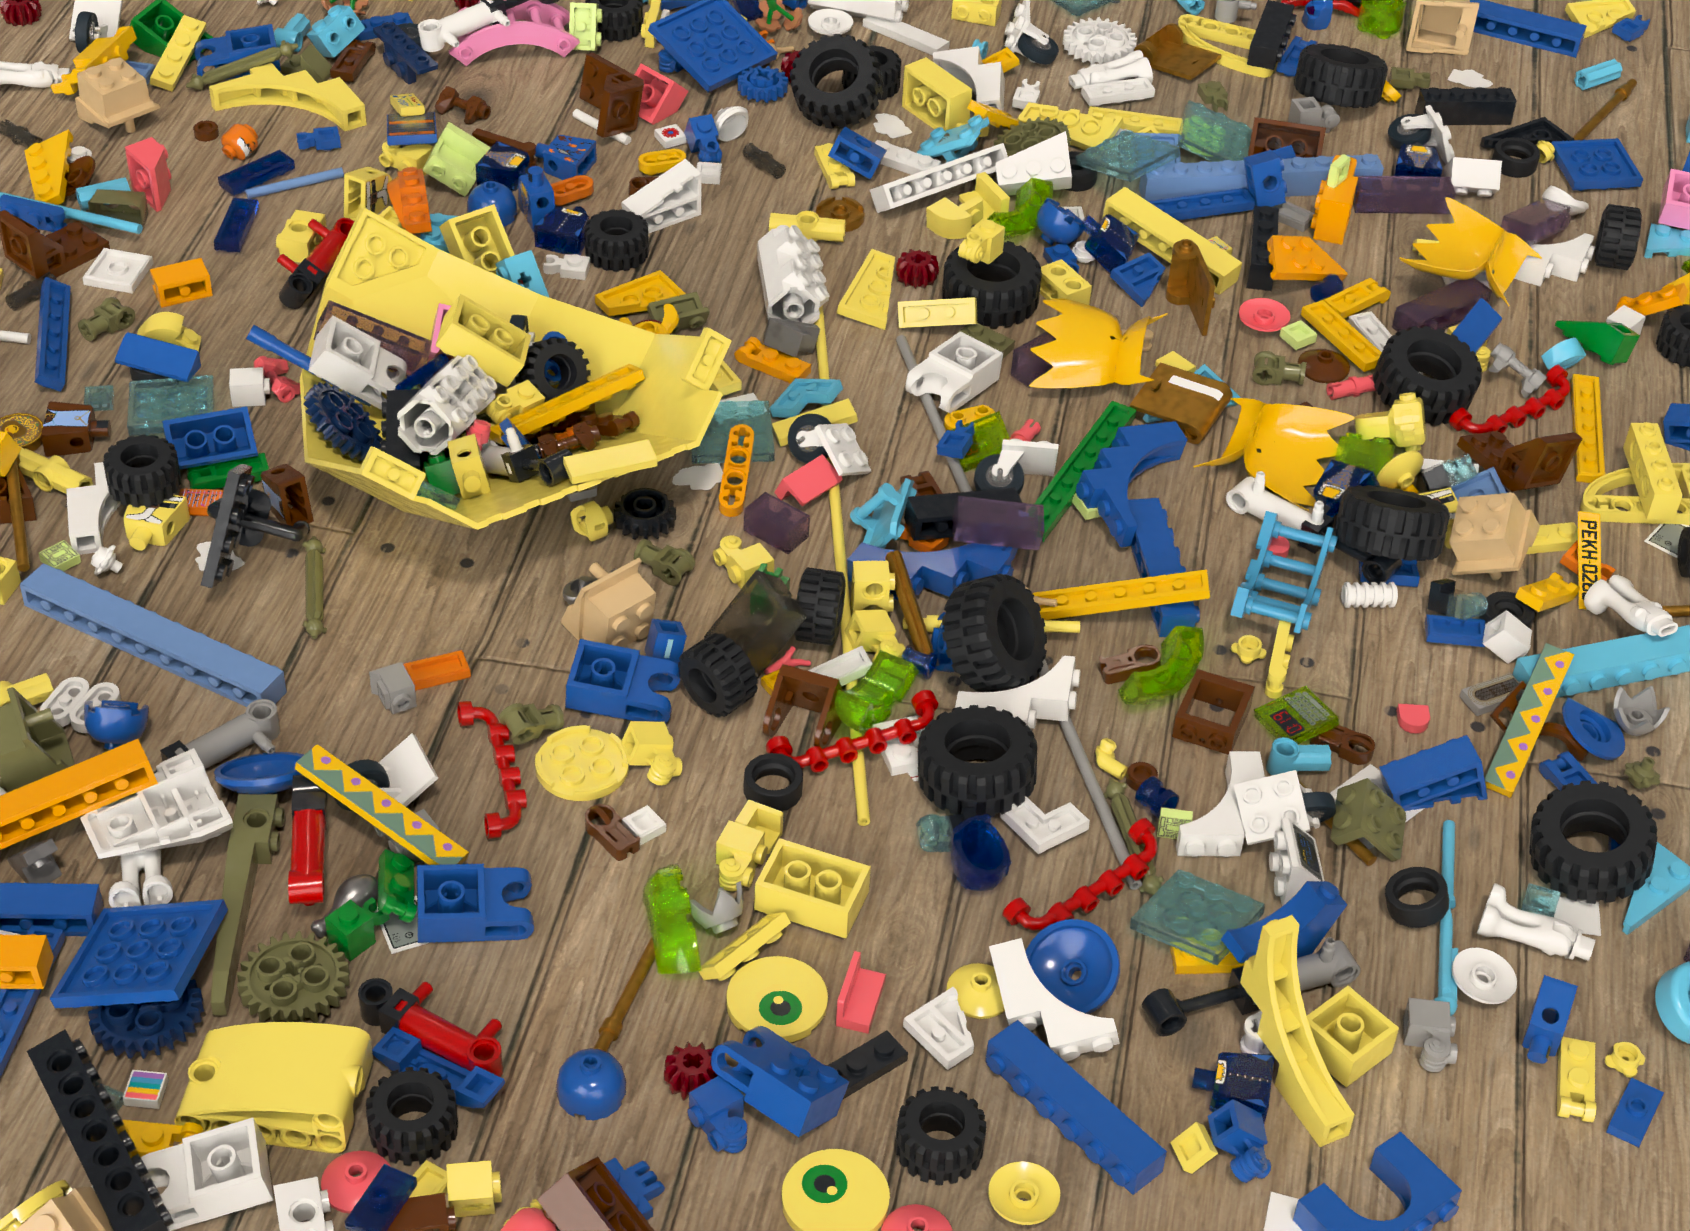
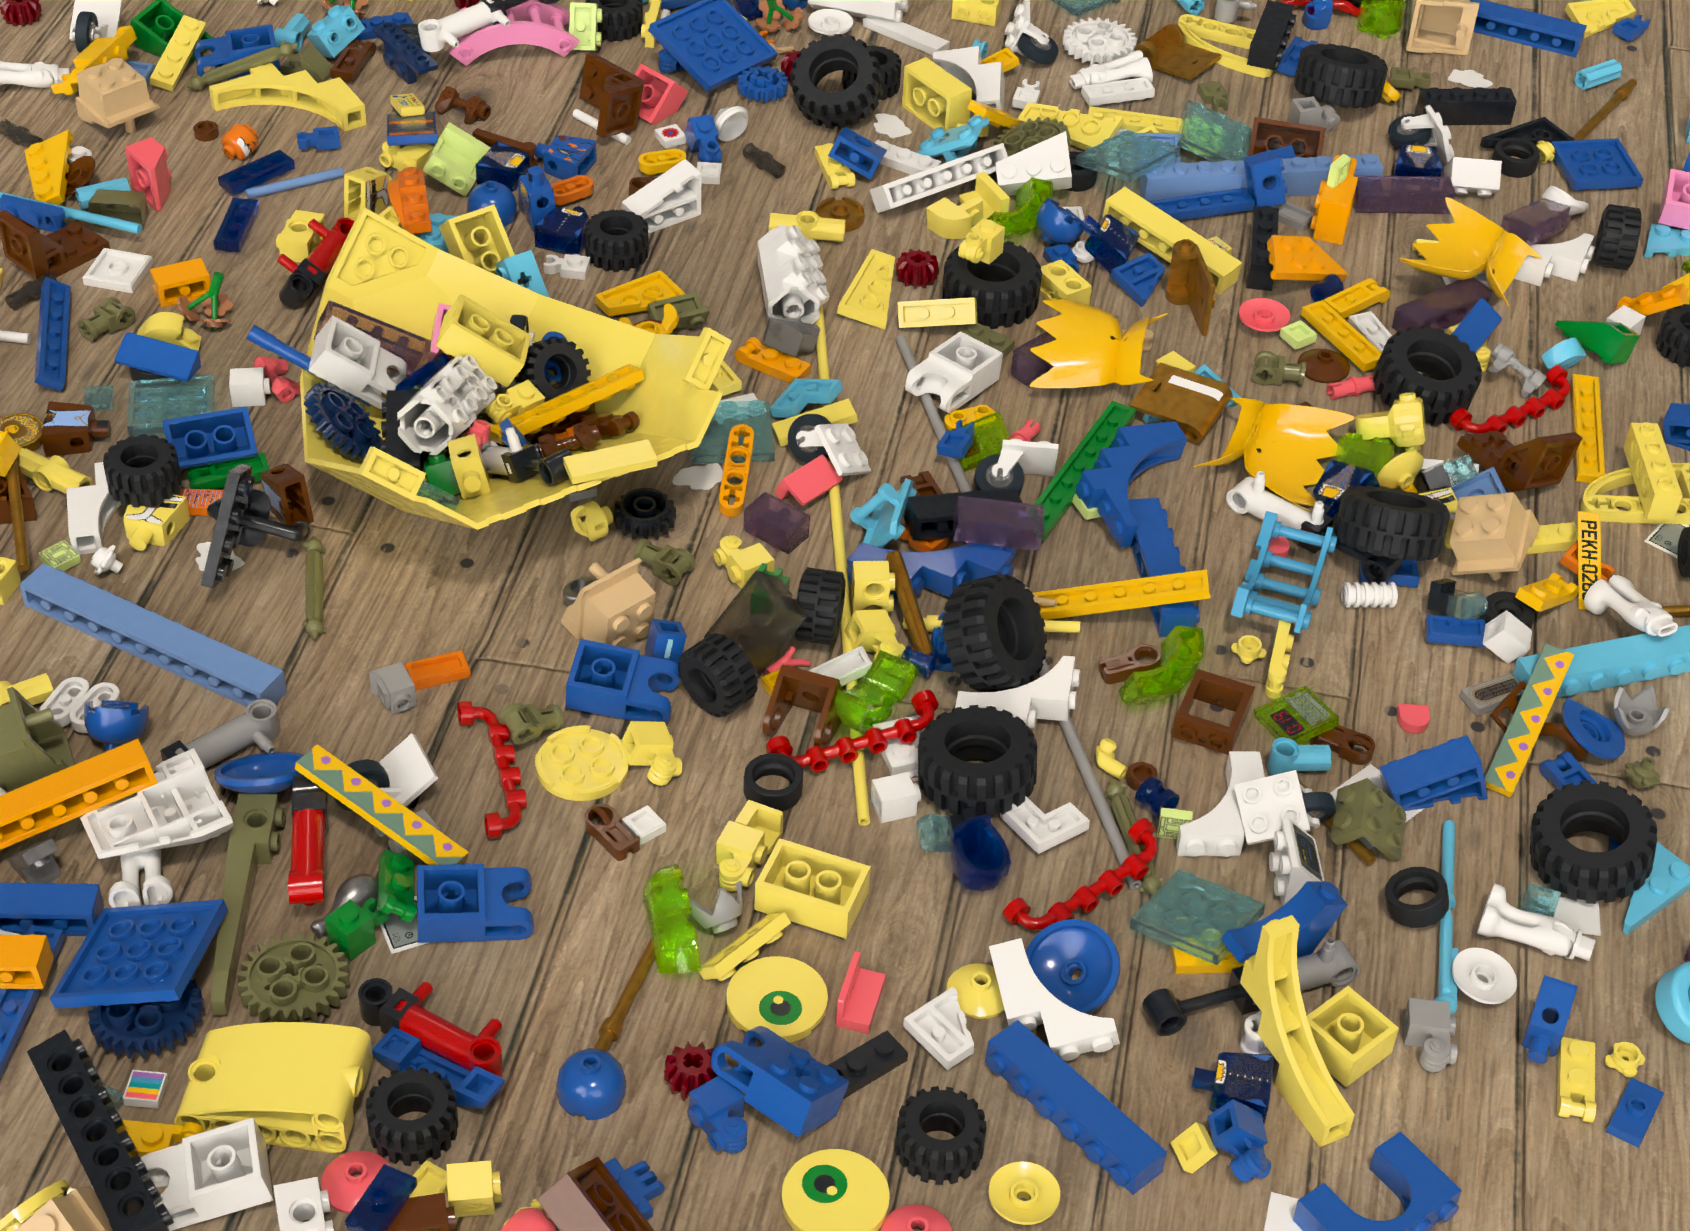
(214, 304): none -> nougat plant
(895, 797): none -> white brick

